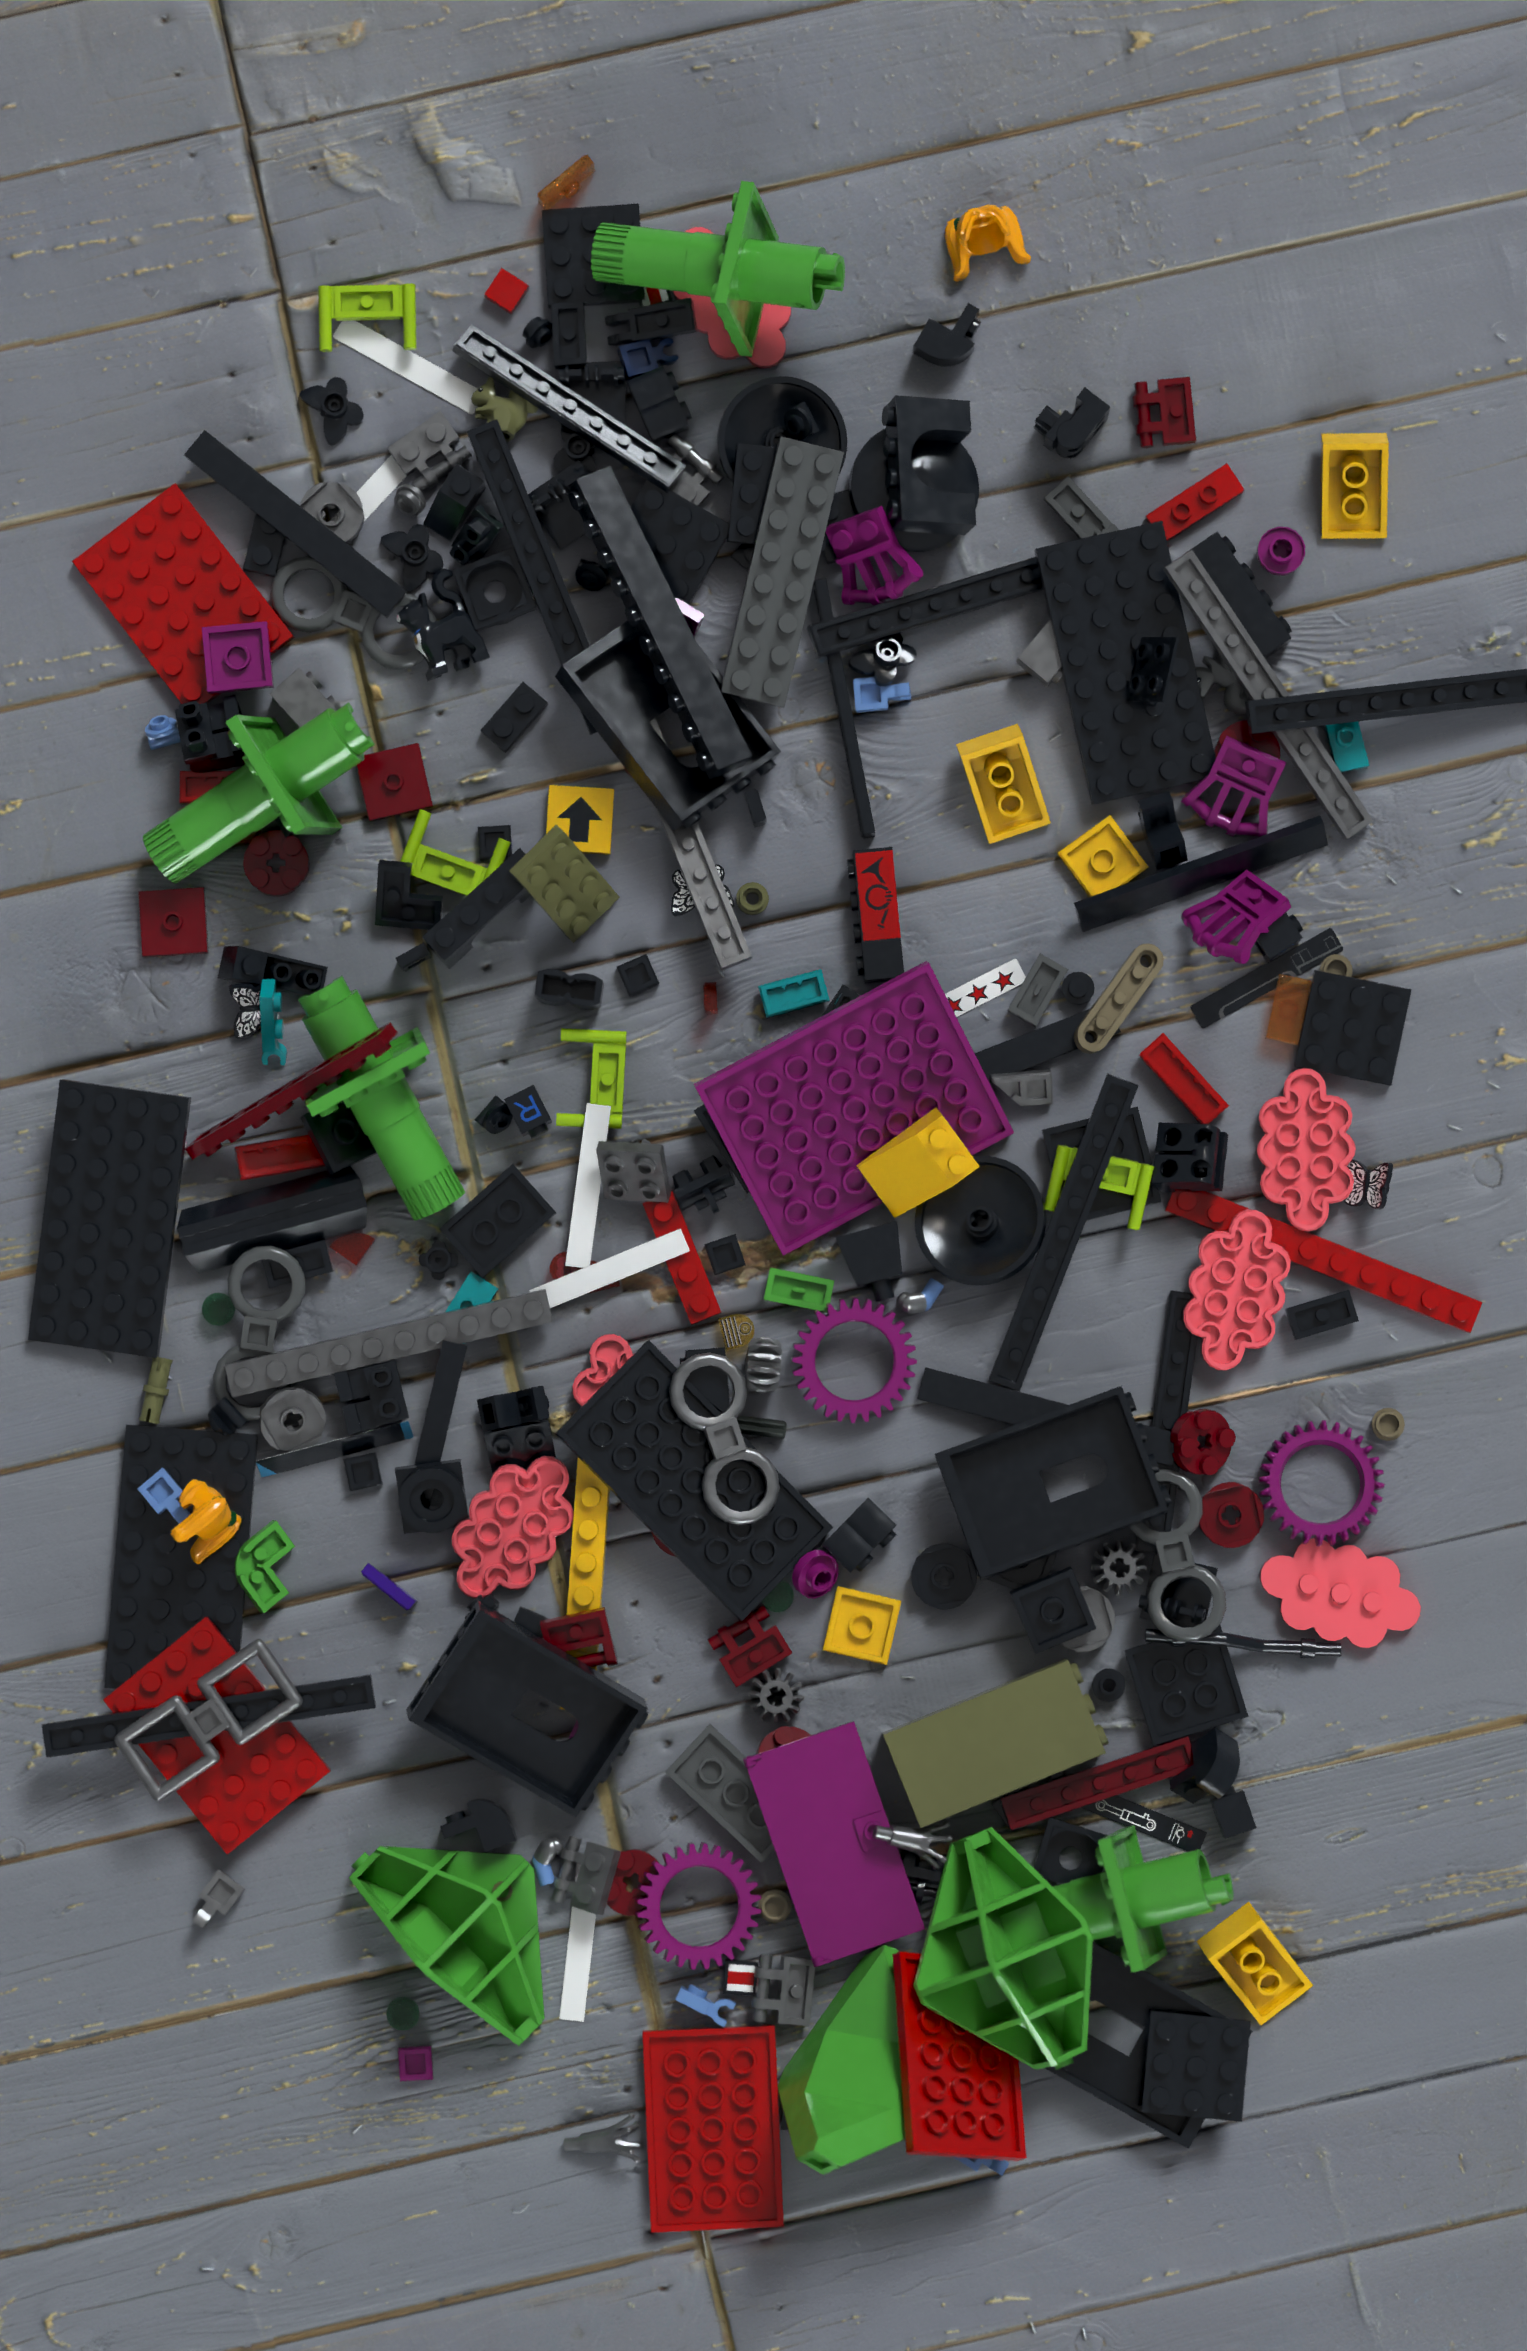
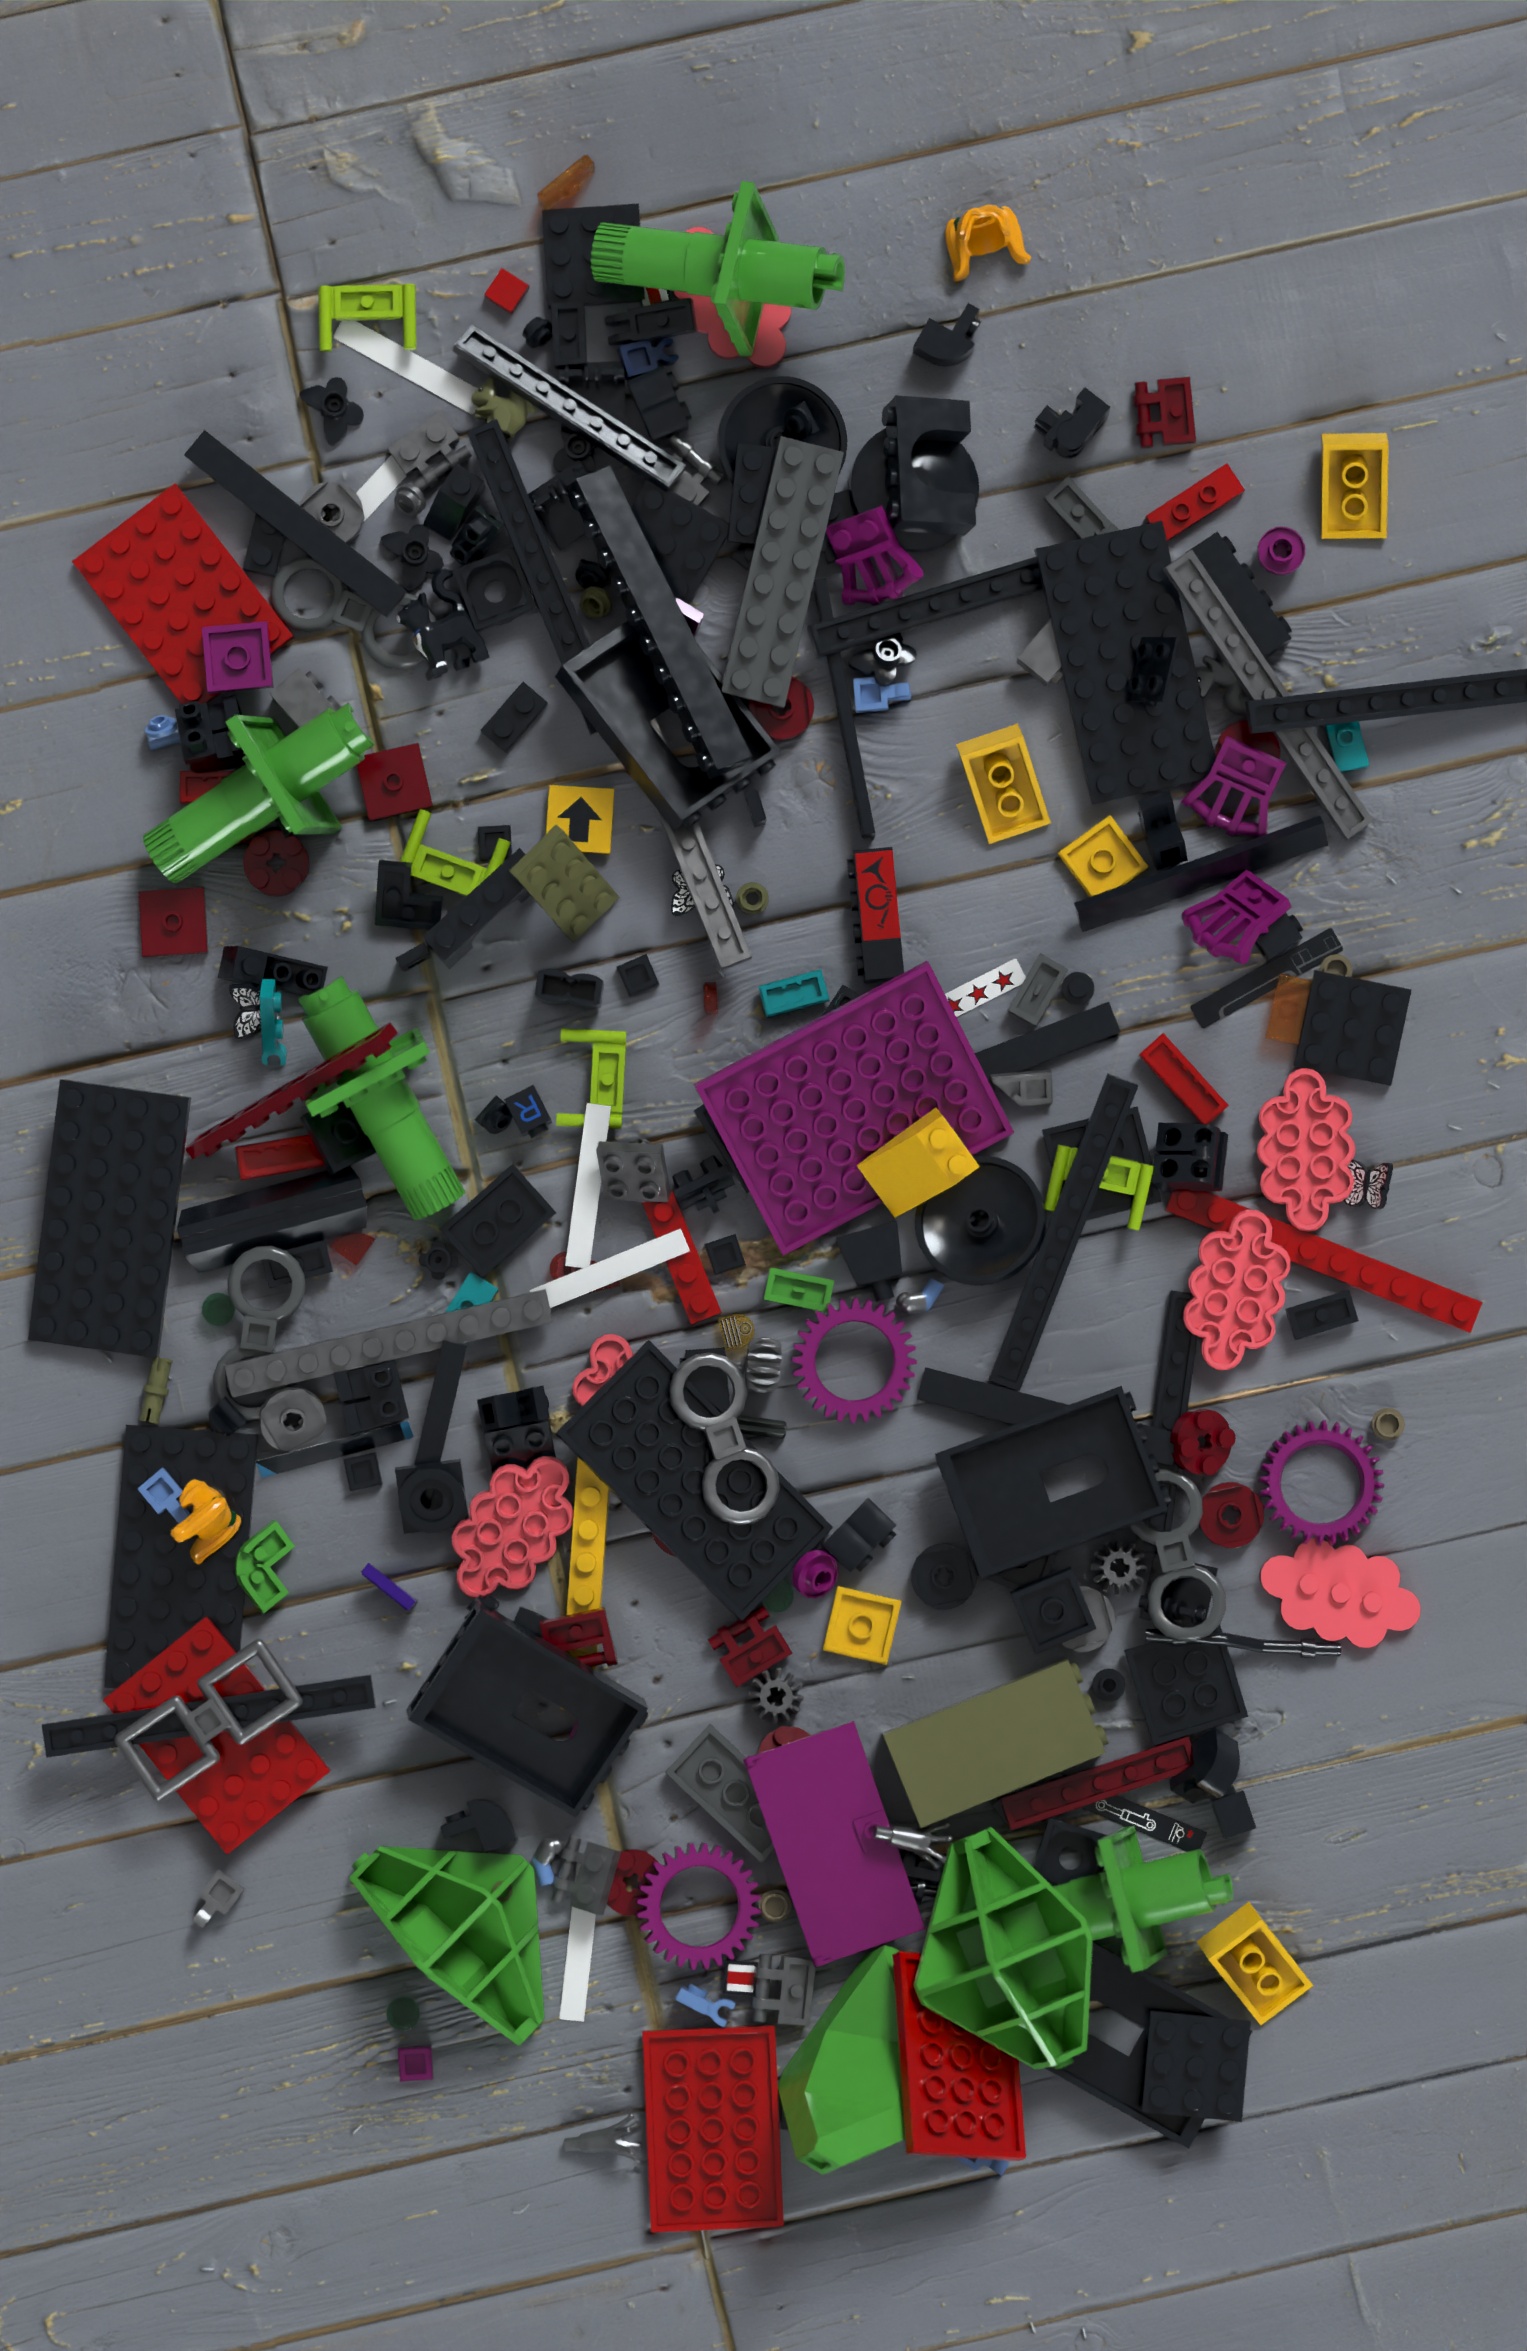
(595, 602): none -> olive plate
(794, 721): none -> dark red plate
(1118, 998): dark tan plate -> none

